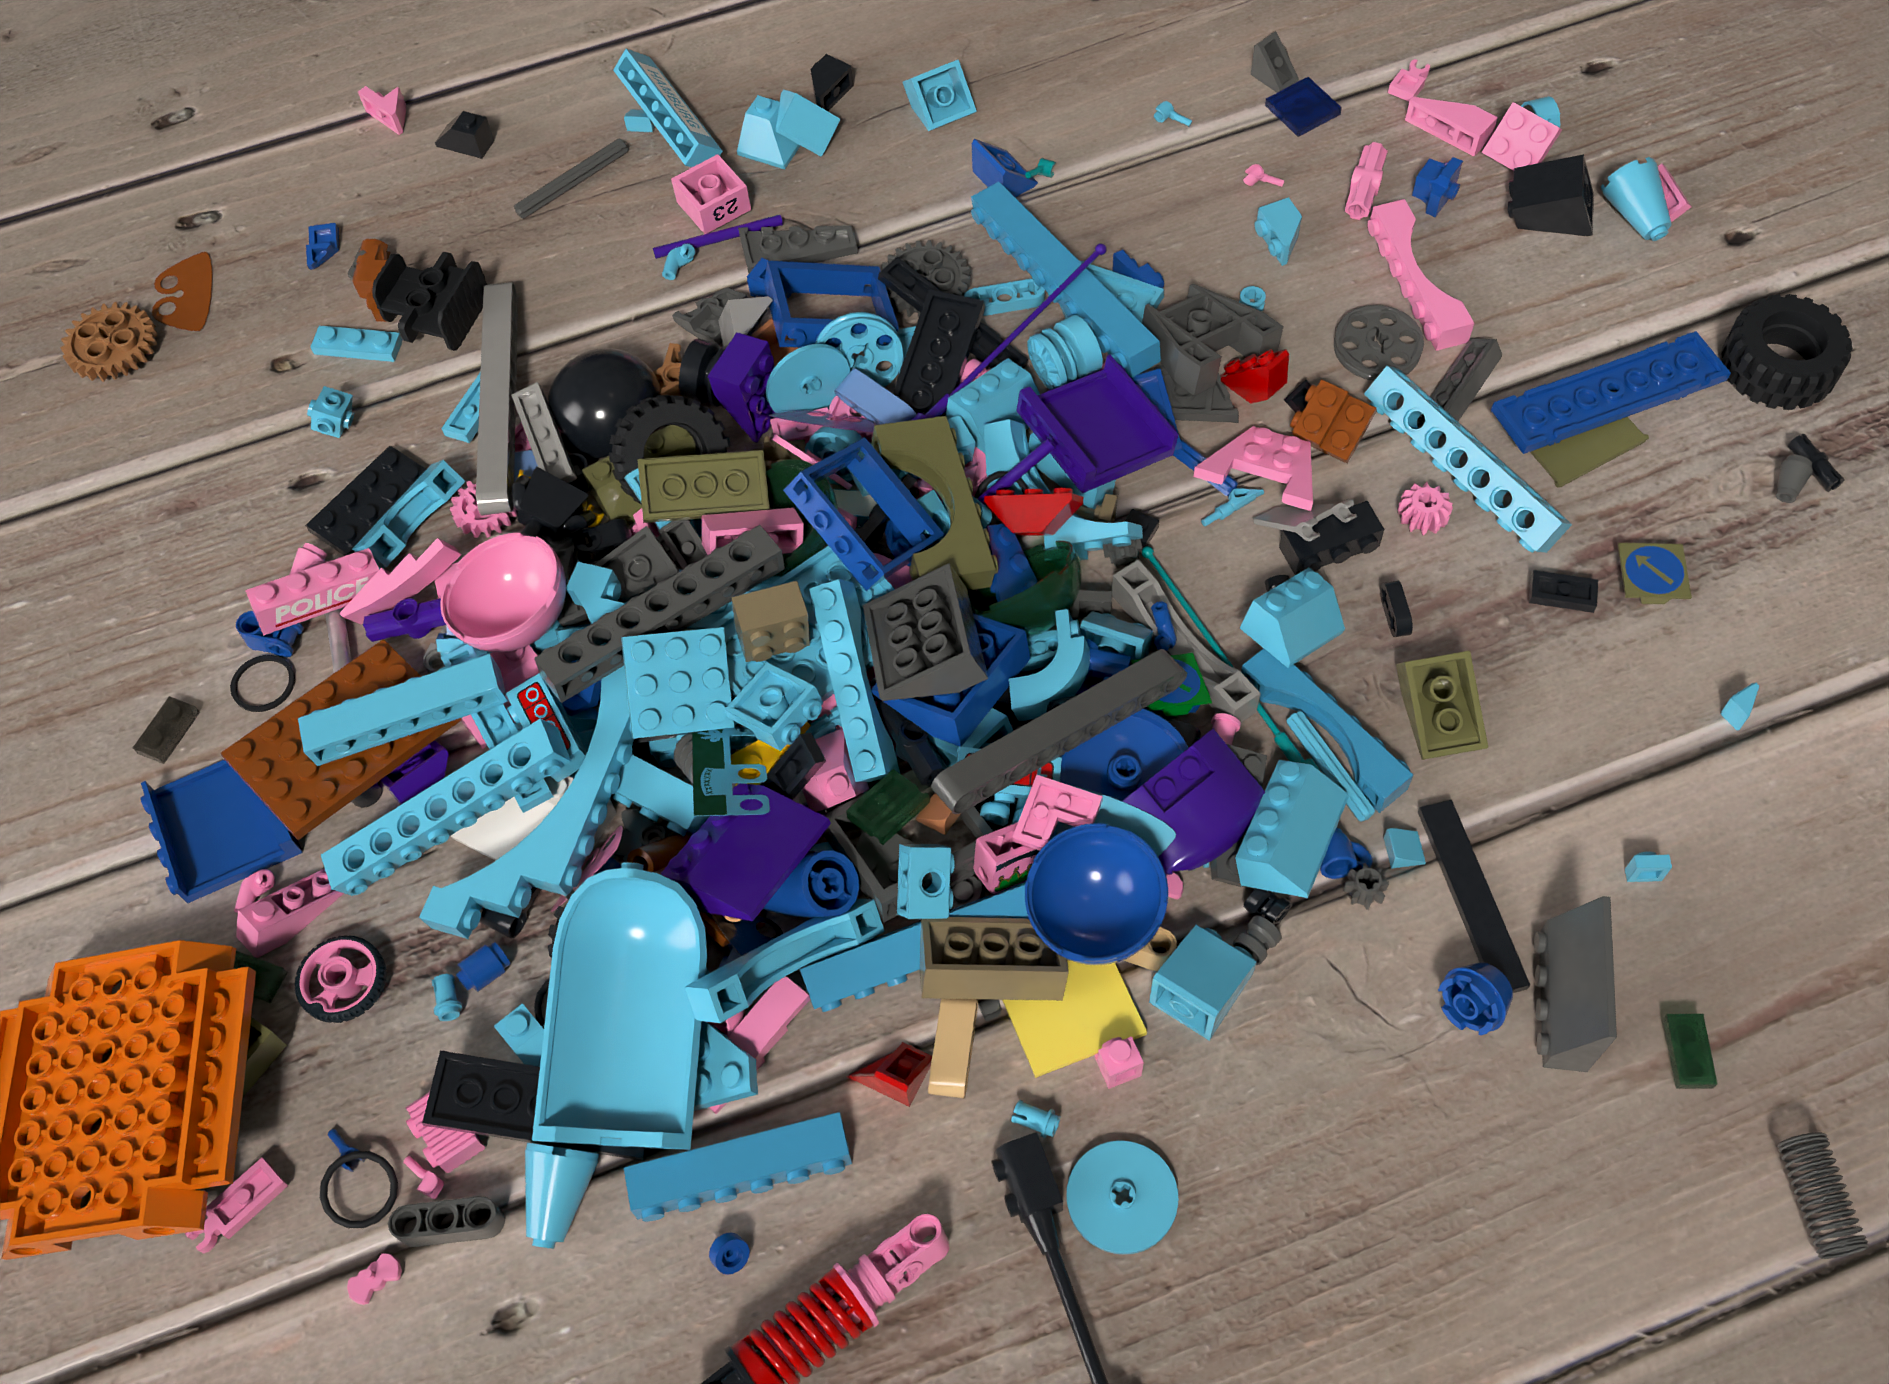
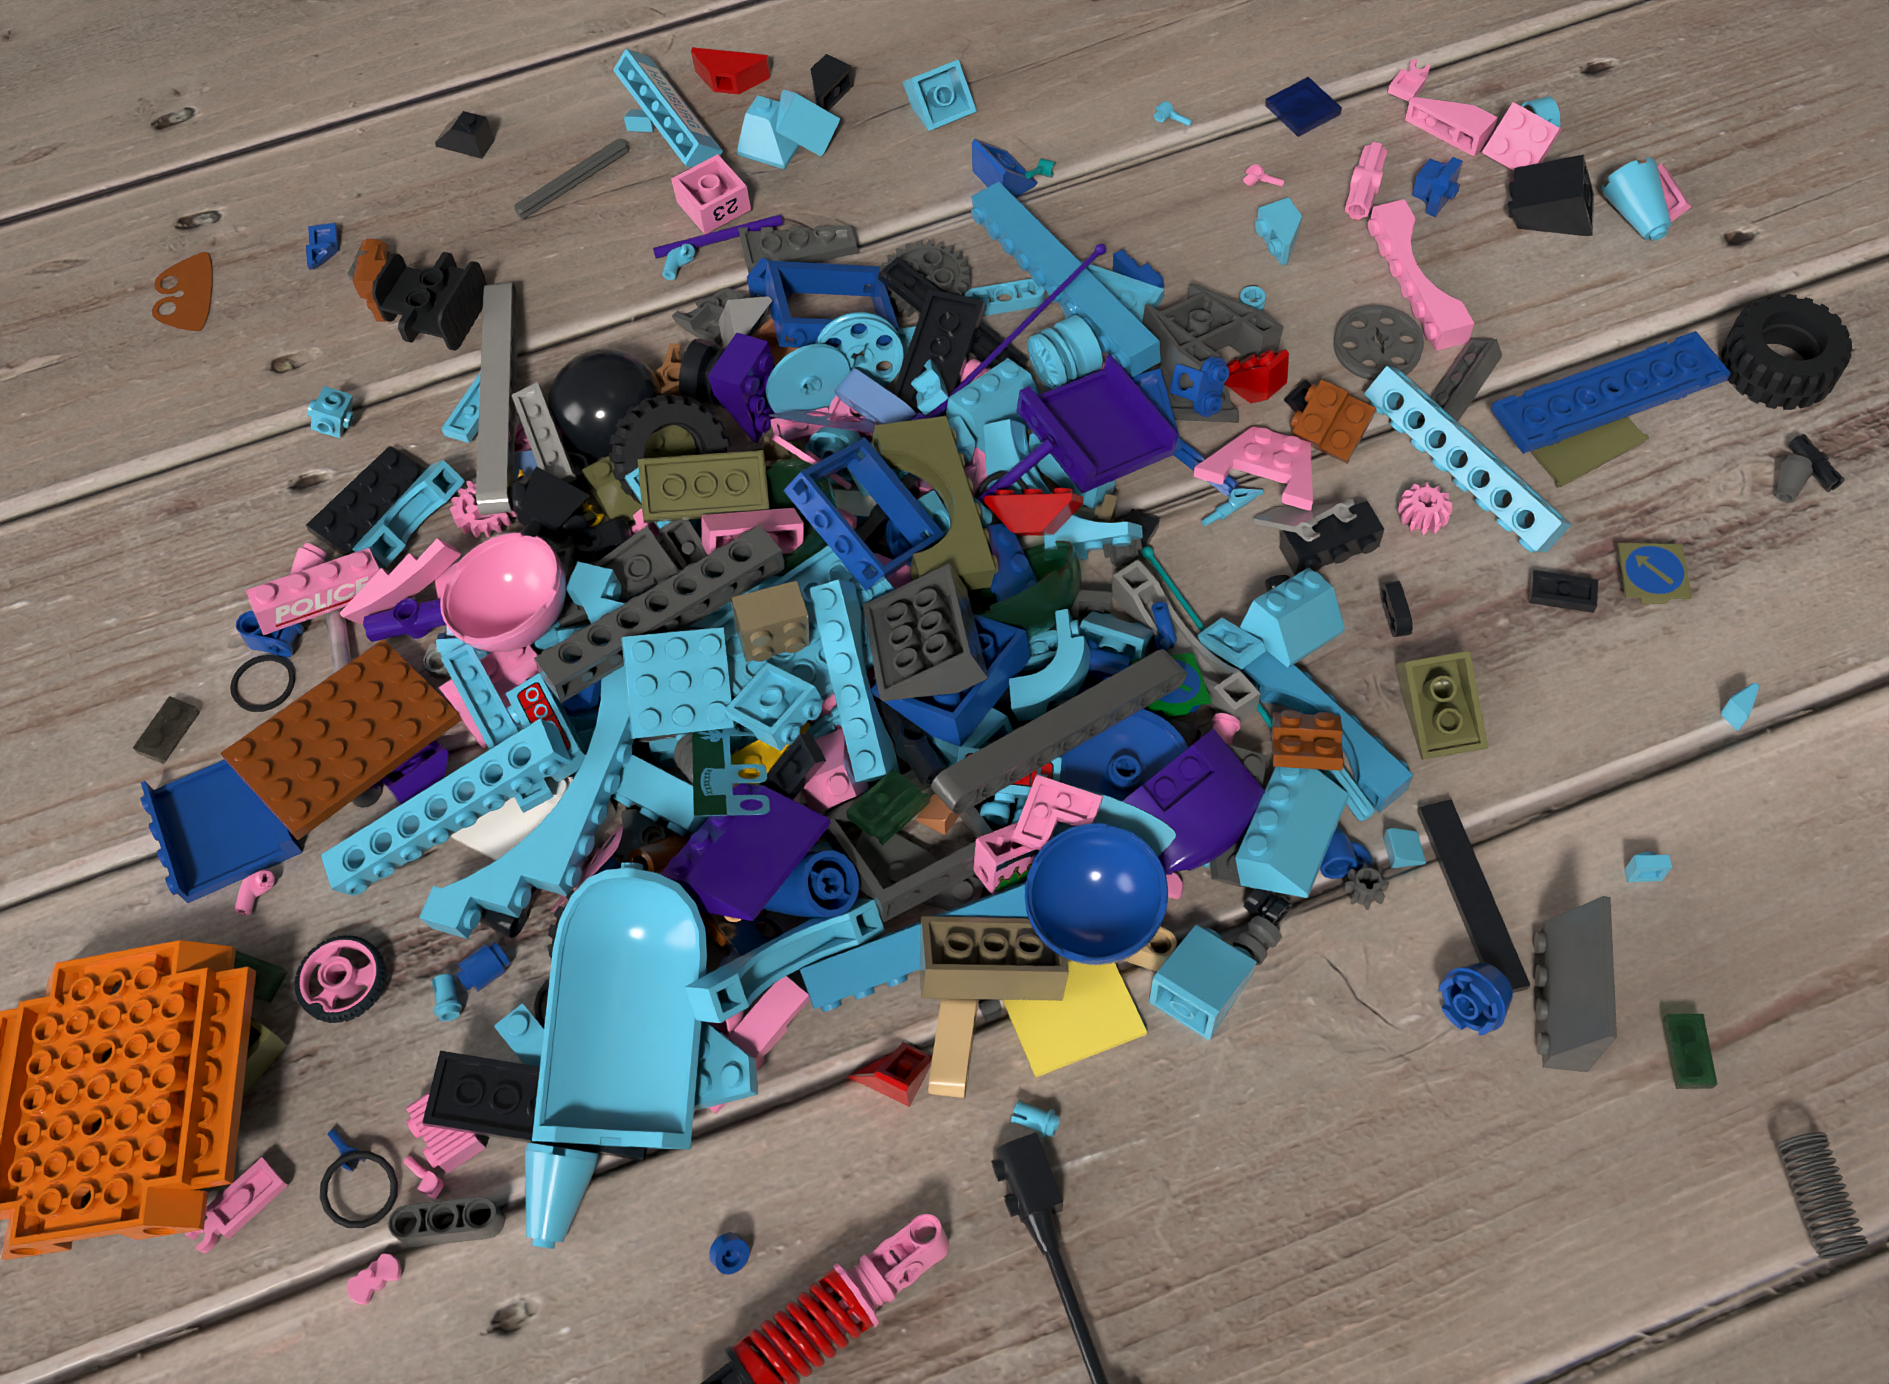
(109, 341): medium nougat gear -> none
(284, 913): bright pink slope -> none
(356, 343): medium azure plate -> none
(387, 109): bright pink slope -> none
(402, 709): medium azure brick -> none
(730, 70): none -> red slope
(737, 1166): dark azure brick -> none
(914, 864): medium azure brick -> none
(930, 388): none -> medium azure slope
(1119, 1061): bright pink brick -> none
(1127, 1226): medium azure piece -> none
(1206, 387): none -> blue bracket
(1231, 643): none -> medium azure plate
(1272, 64): dark grey slope -> none
(1307, 740): none -> dark orange plate

